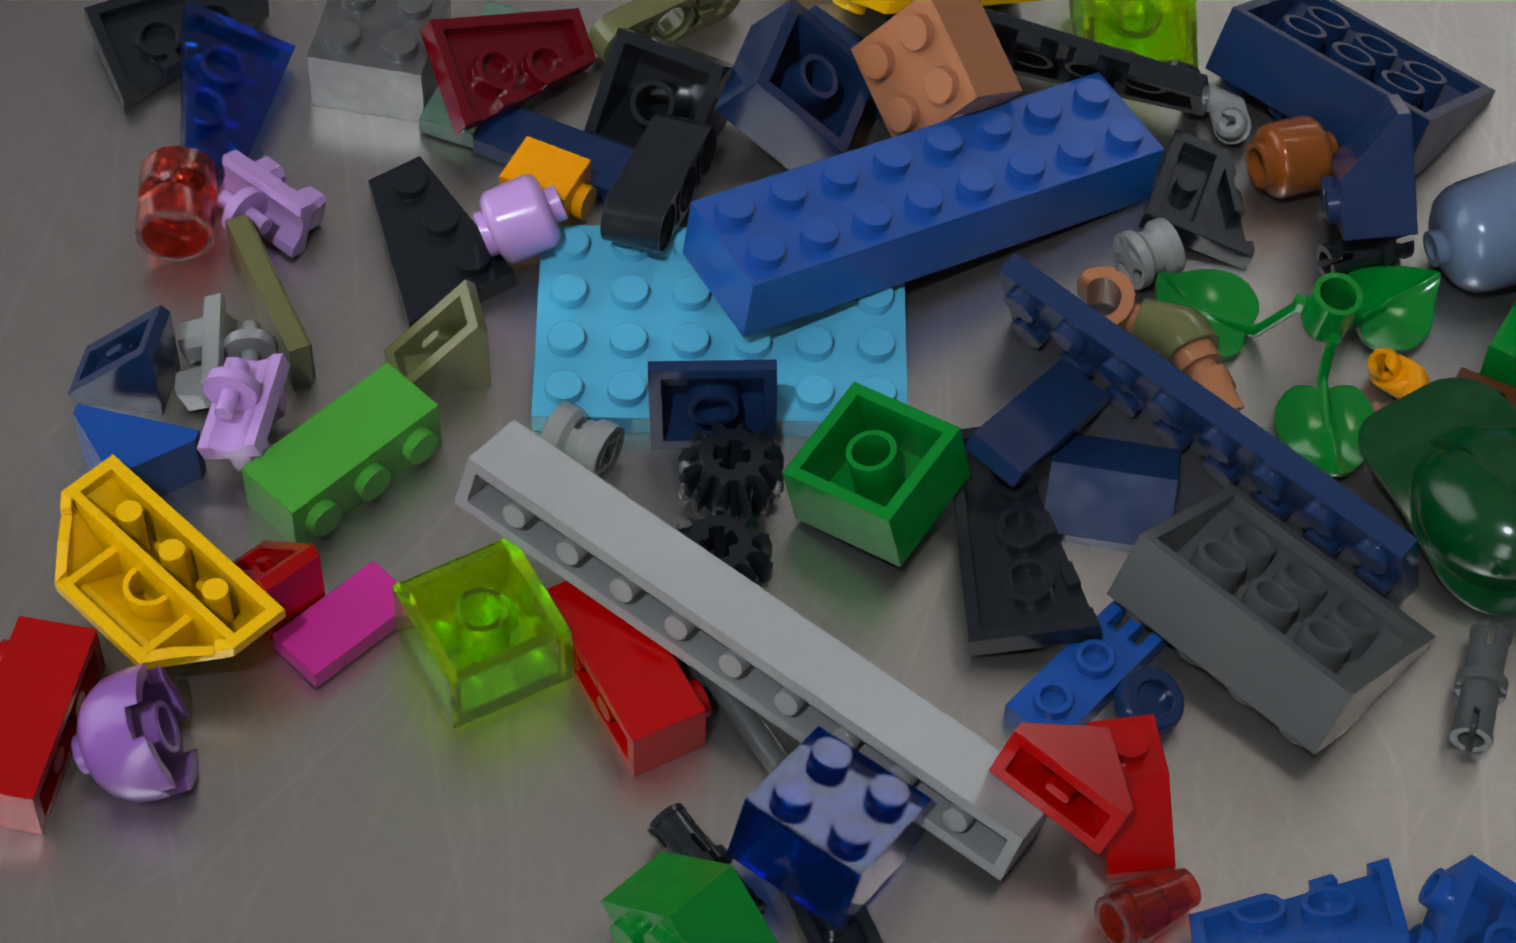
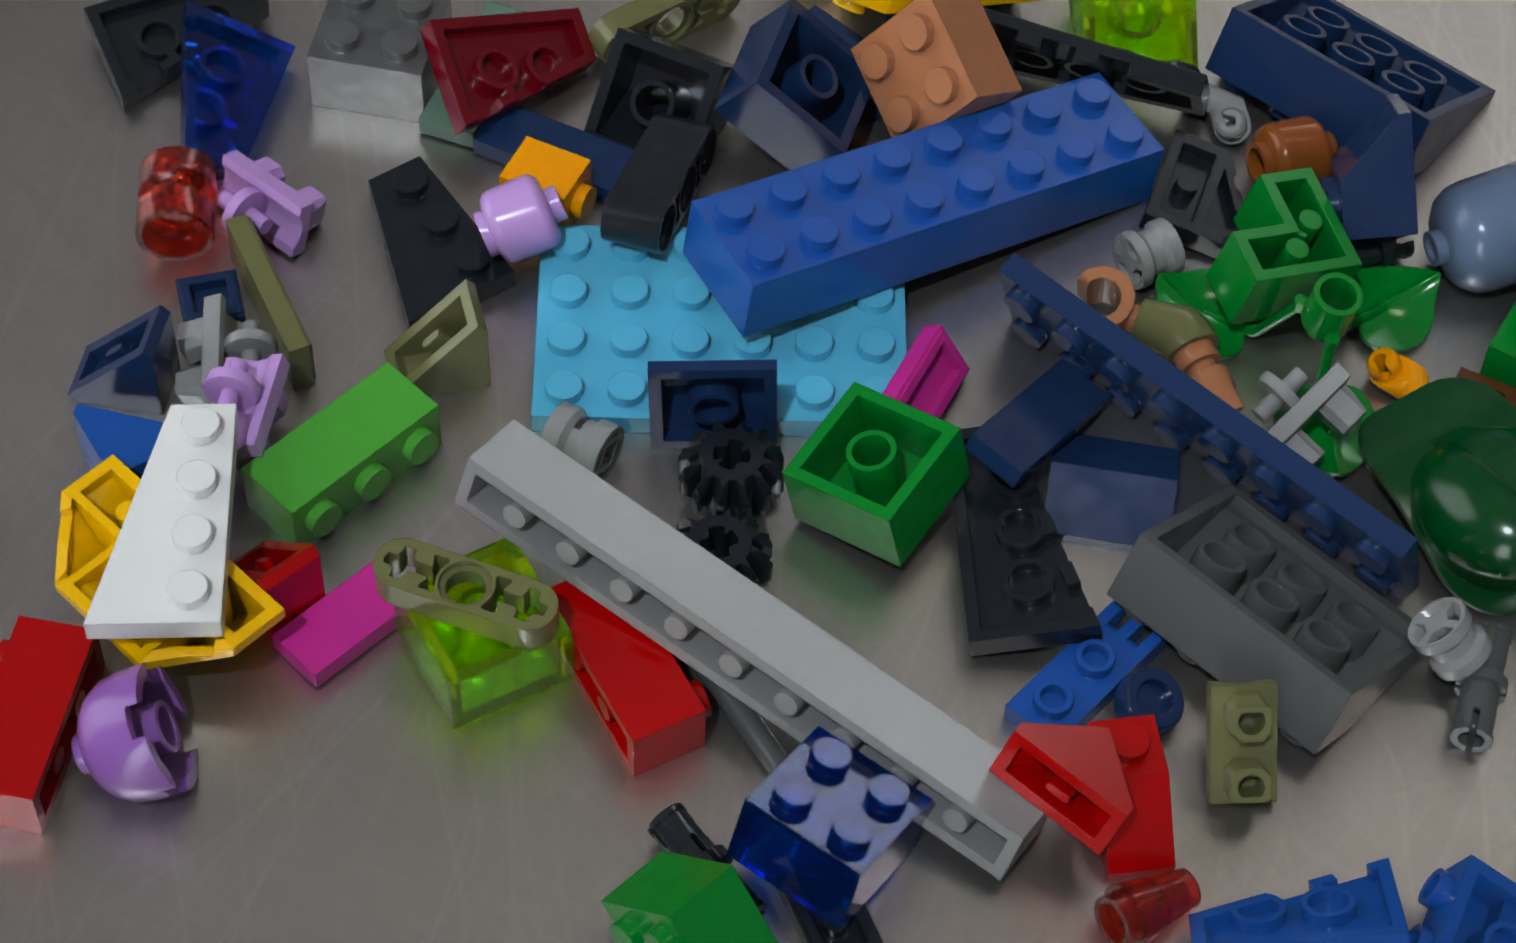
(176, 538): none -> white wing
(194, 289): none -> dark blue tile
(478, 617): none -> olive beam
(929, 373): none -> dark pink tile
(1241, 741): none -> olive hips
(1281, 247): none -> green brick
(1327, 399): none -> light grey hips
(1450, 638): none -> light grey wheel

